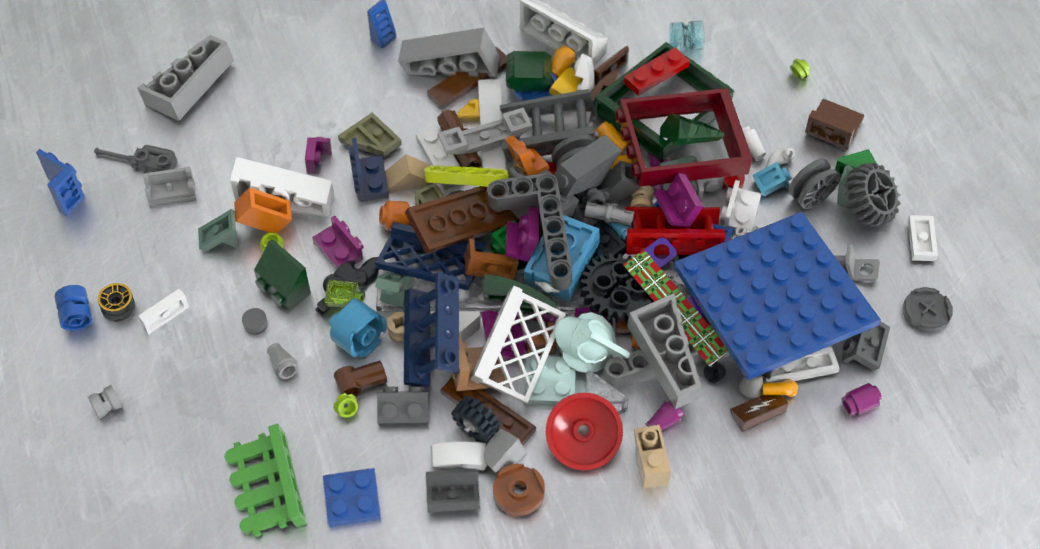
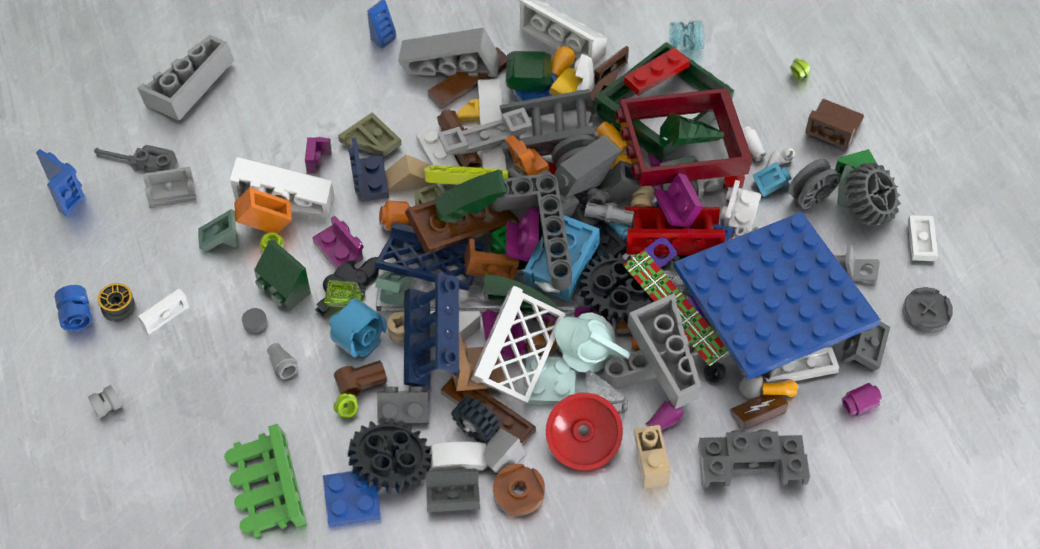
(374, 463): none -> black gear
(470, 196): none -> dark green slope
(753, 452): none -> dark grey bracket

